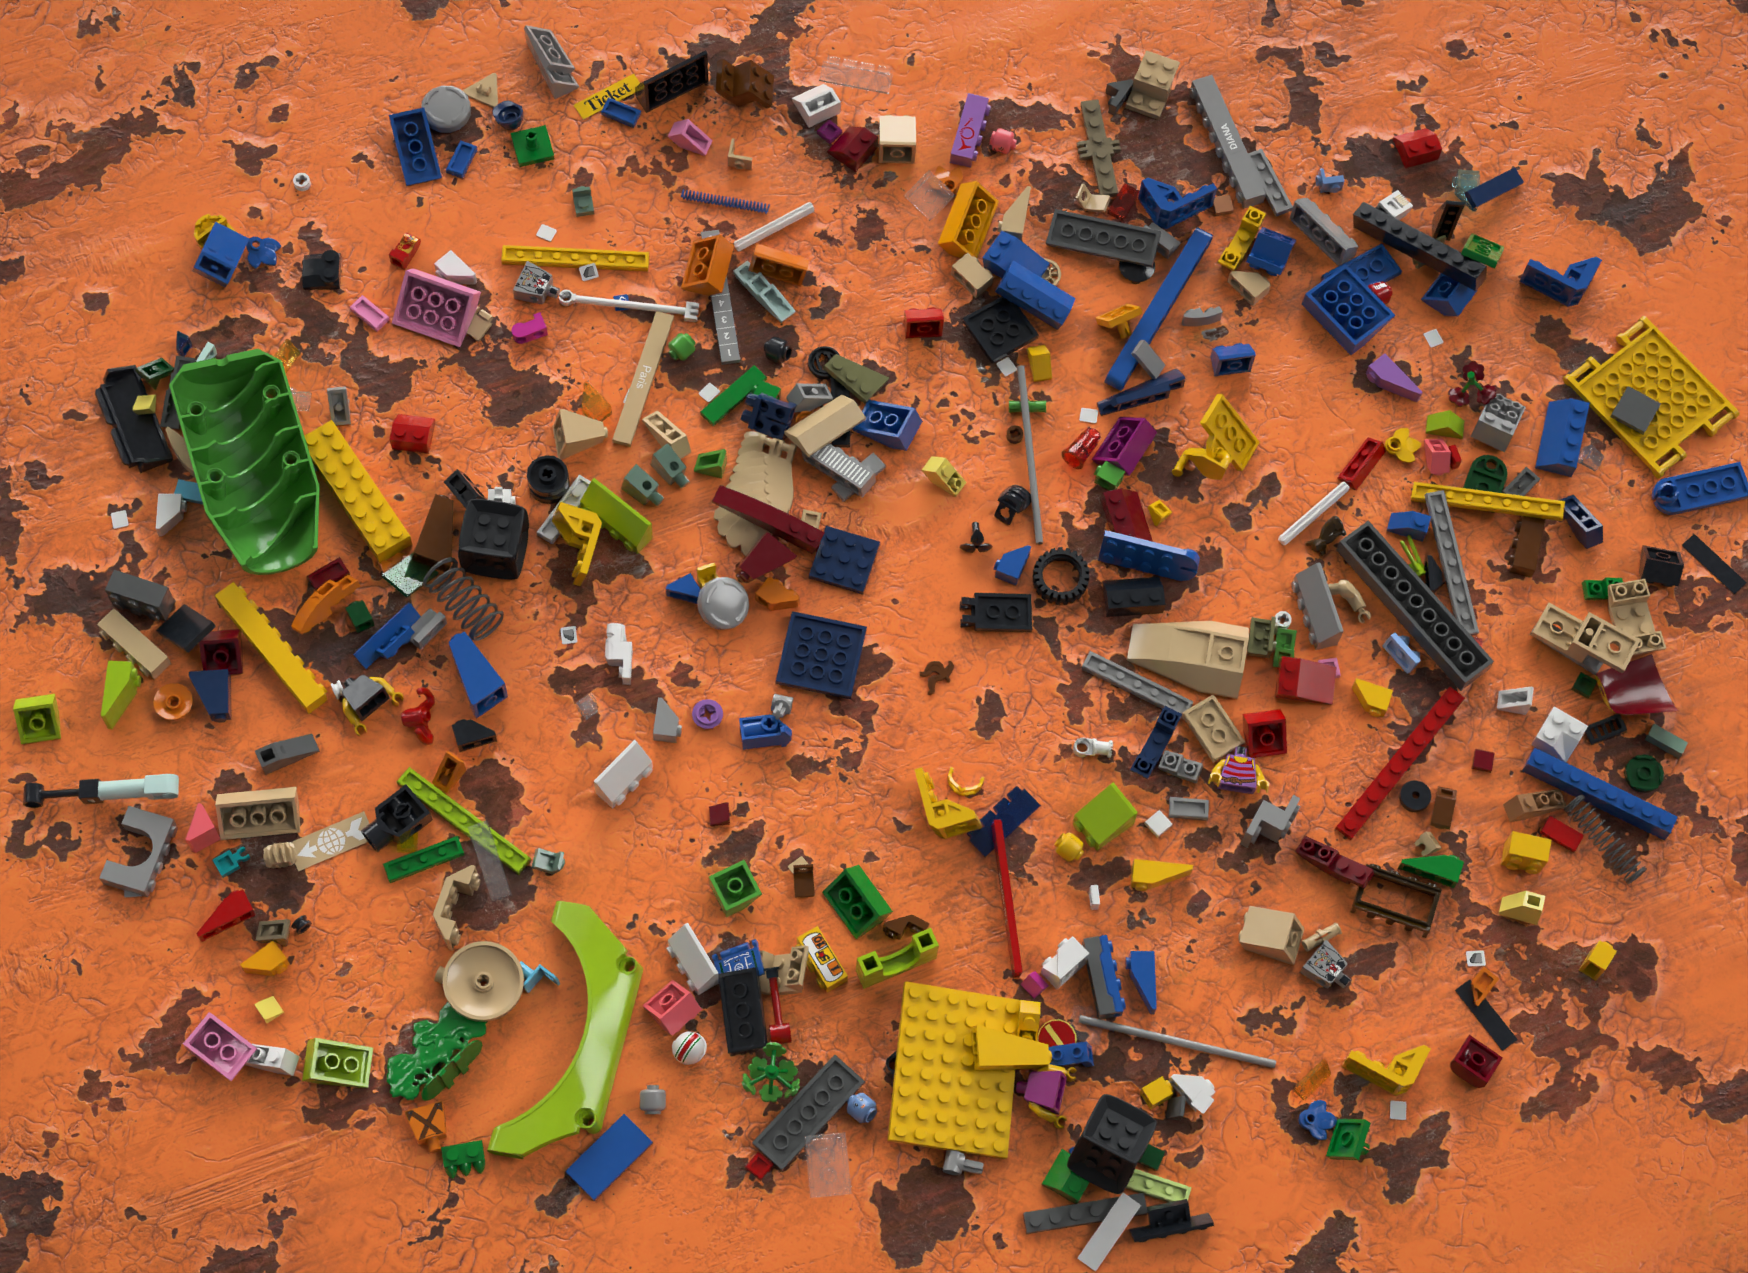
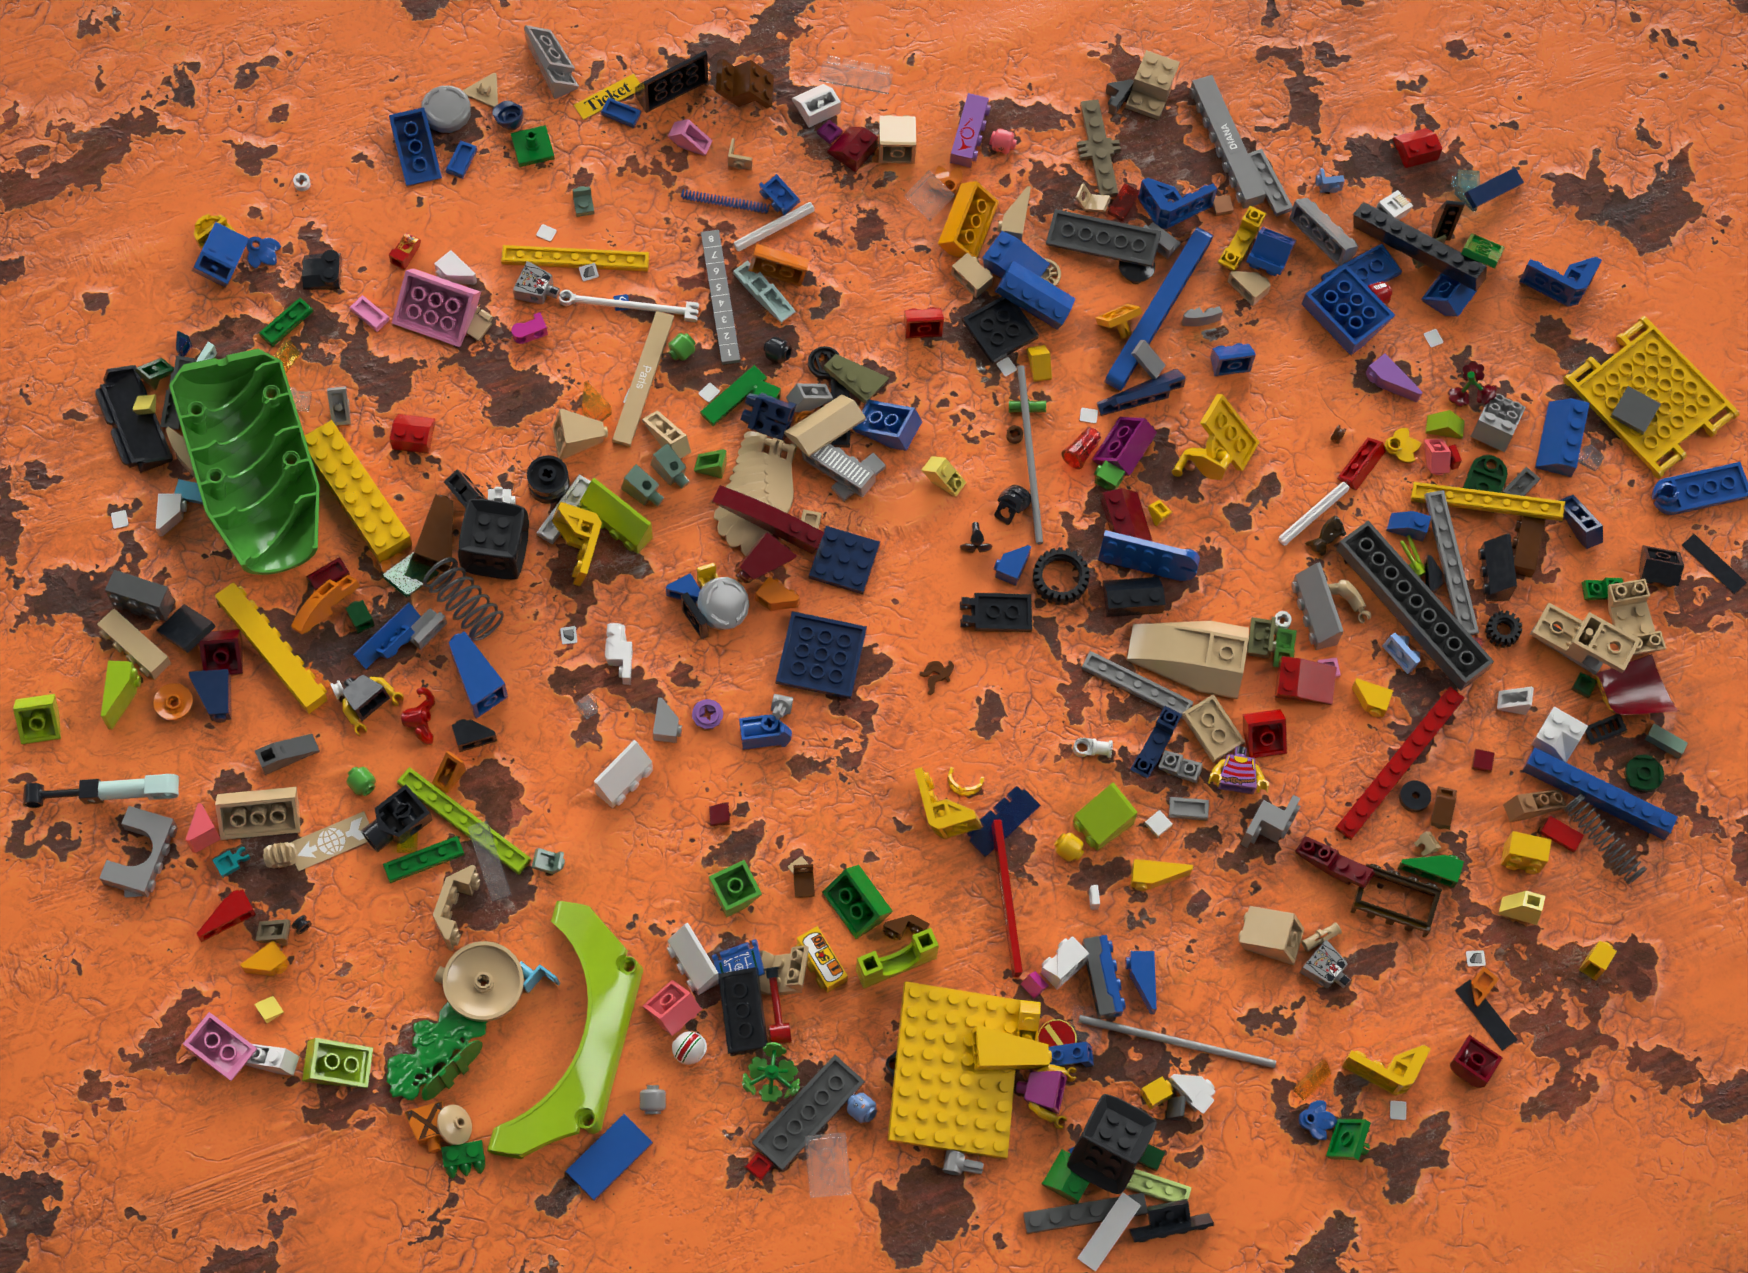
(286, 322): none -> green tile
(361, 781): none -> bright green head
(448, 1124): none -> tan dish
(694, 615): none -> black tile
(707, 265): orange slope -> none
(779, 194): none -> blue bracket
(1338, 434): none -> reddish brown bush
(1498, 568): none -> black slope
(1515, 626): none -> black tyre

